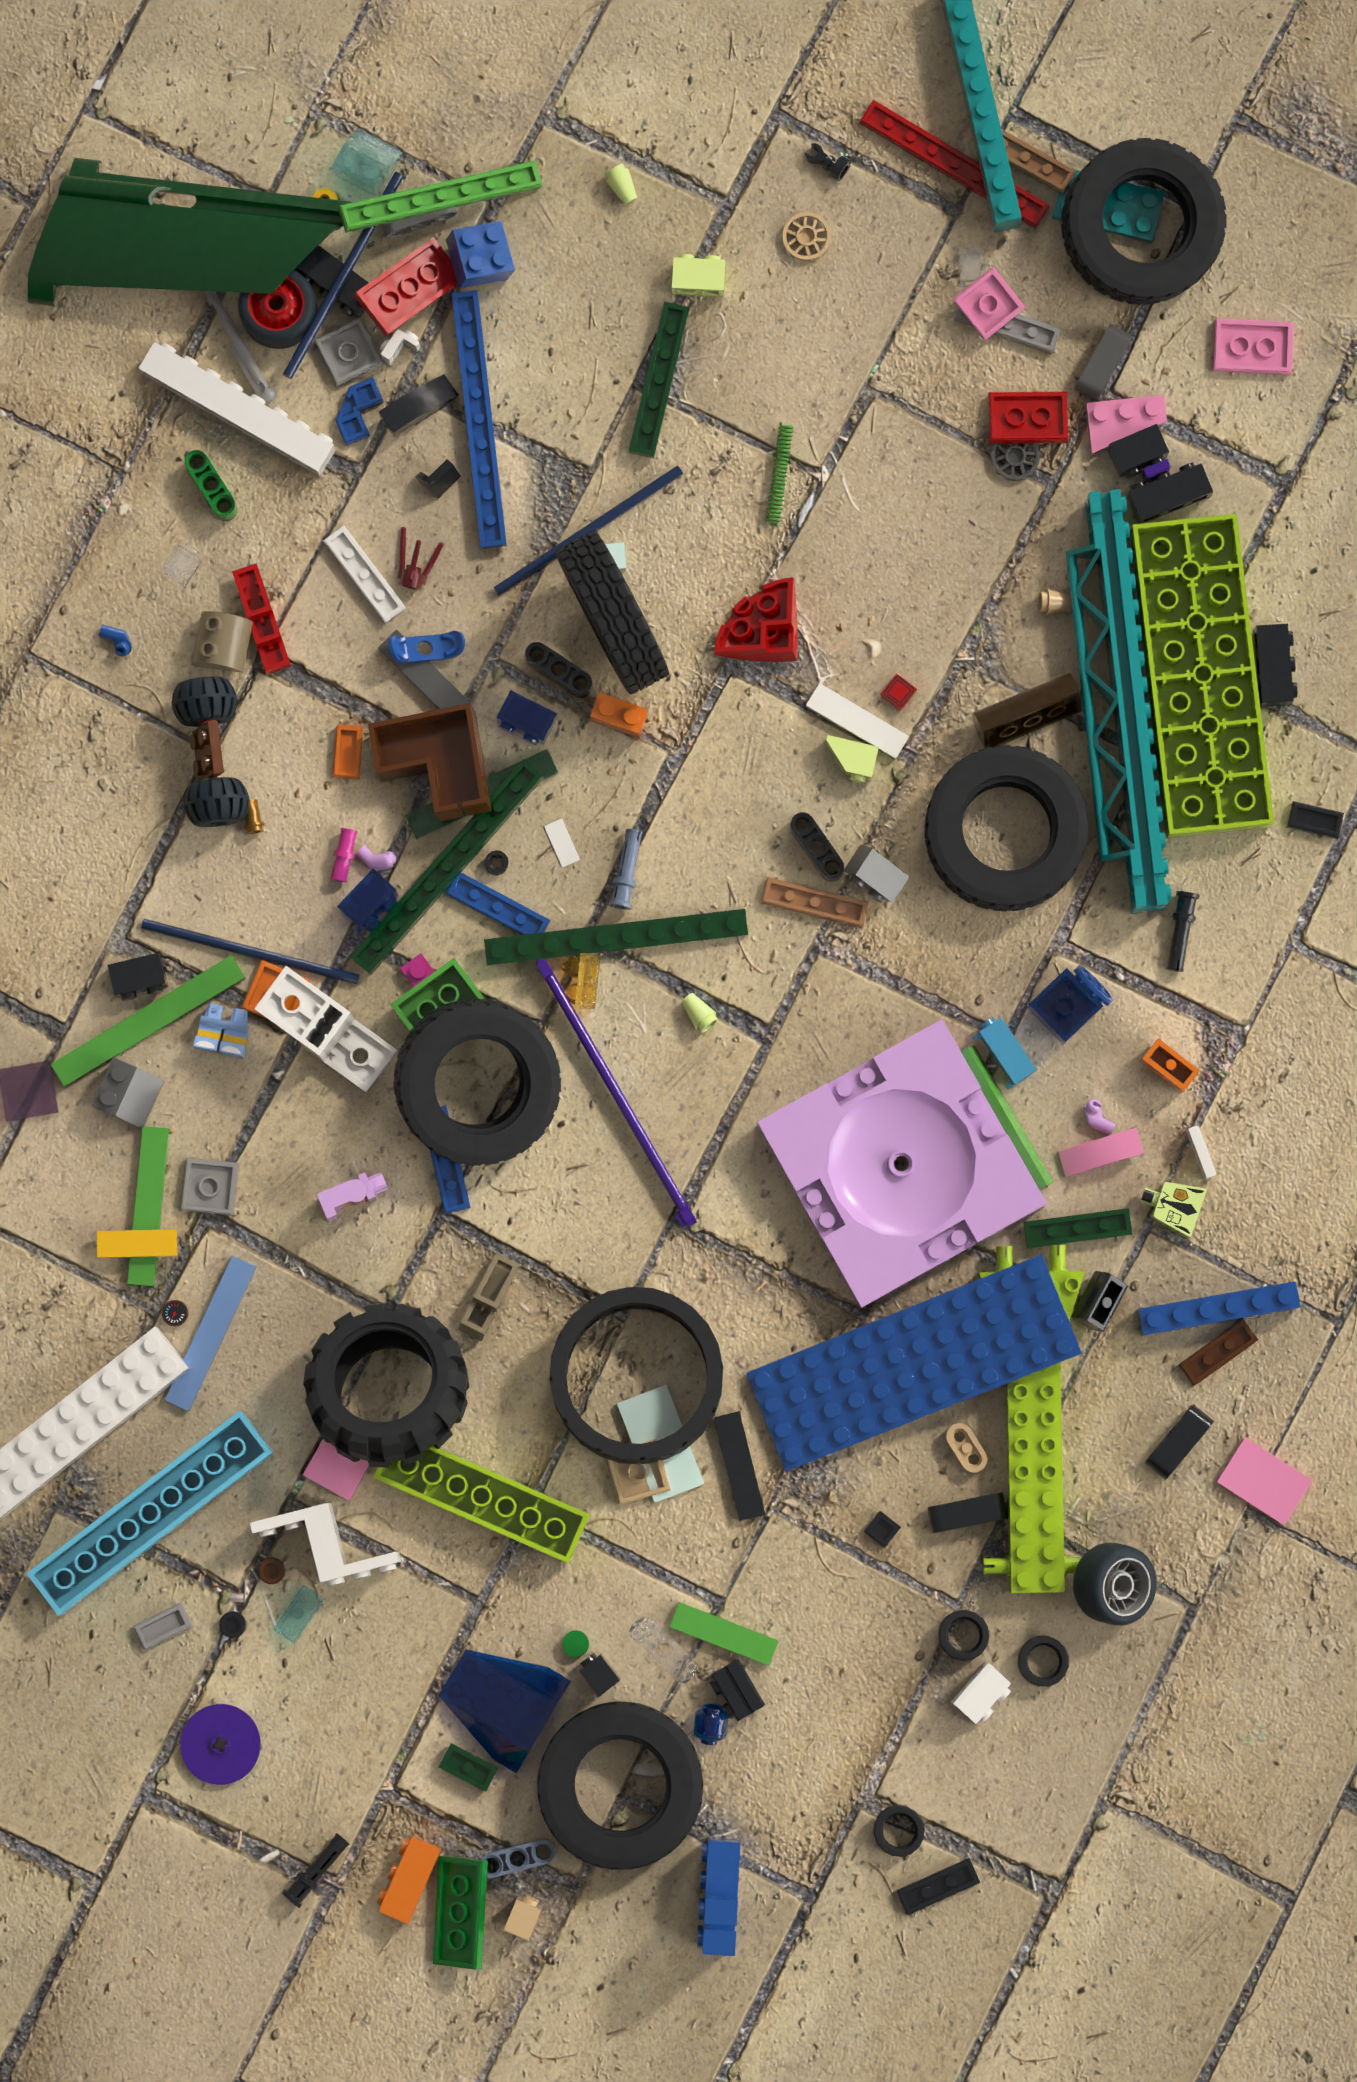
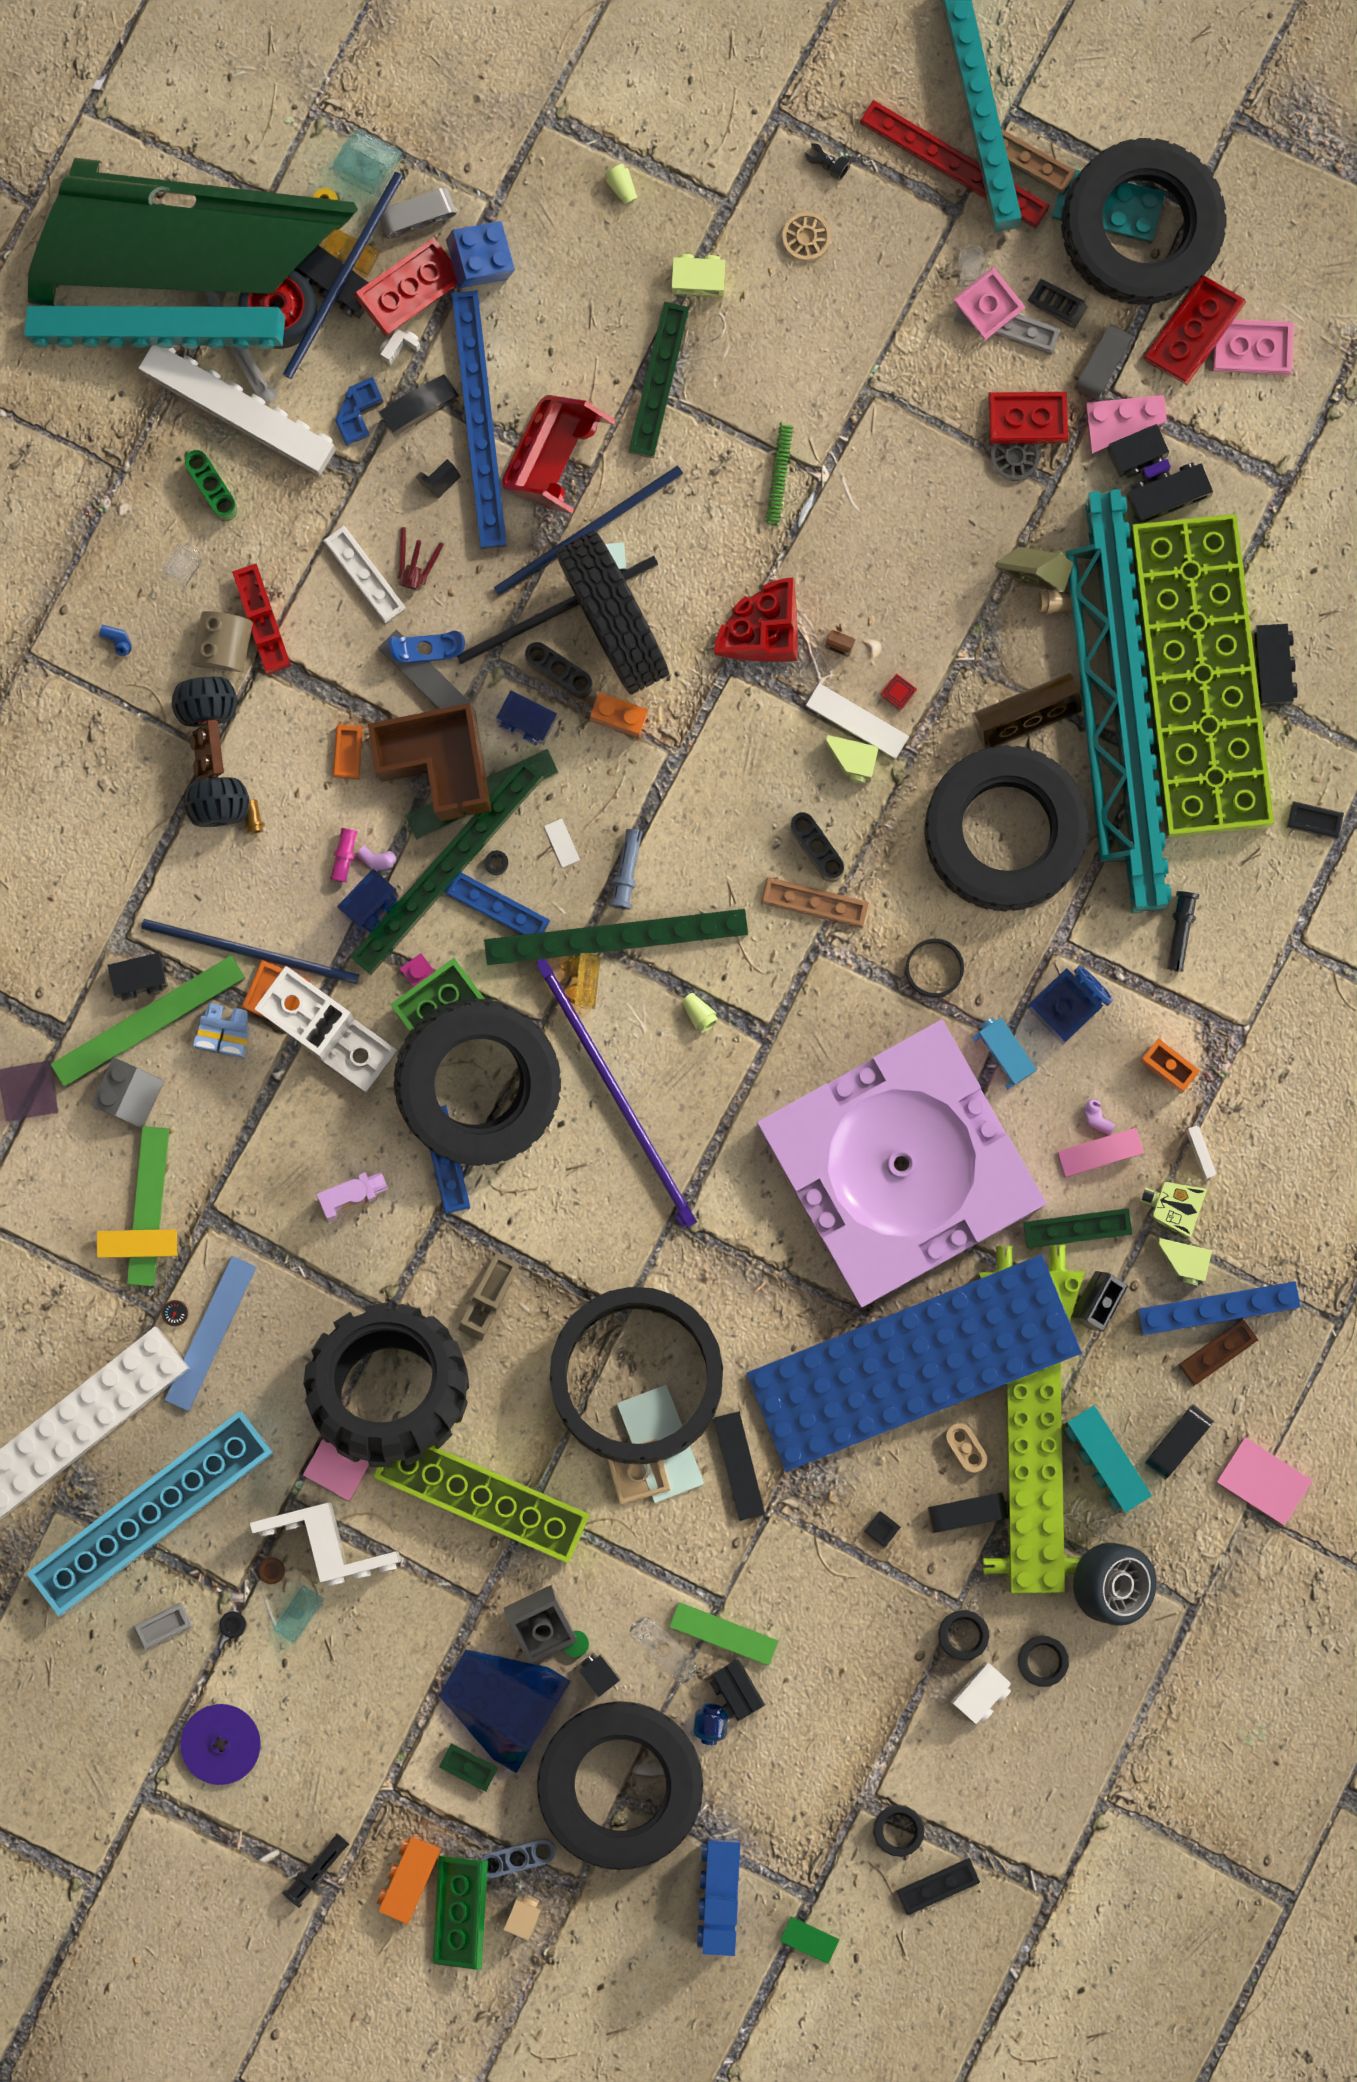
(154, 326): none -> teal brick
(209, 1186): light grey tile -> none
(340, 245): none -> clear yellow tile
(348, 352): light grey tile -> none
(439, 196): bright green tile -> none
(540, 1624): none -> dark grey slope
(544, 616): none -> black piece
(547, 448): none -> red windscreen
(809, 1940): none -> green tile
(840, 643): none -> reddish brown slope
(876, 874): brick -> none
(949, 945): none -> black tyre
(1007, 1117): bright green tile -> none
(1037, 567): none -> olive slope
(1076, 314): none -> black slope
(1107, 1460): none -> teal brick
(1186, 1260): none -> yellowish green slope
(1194, 330): none -> red tile

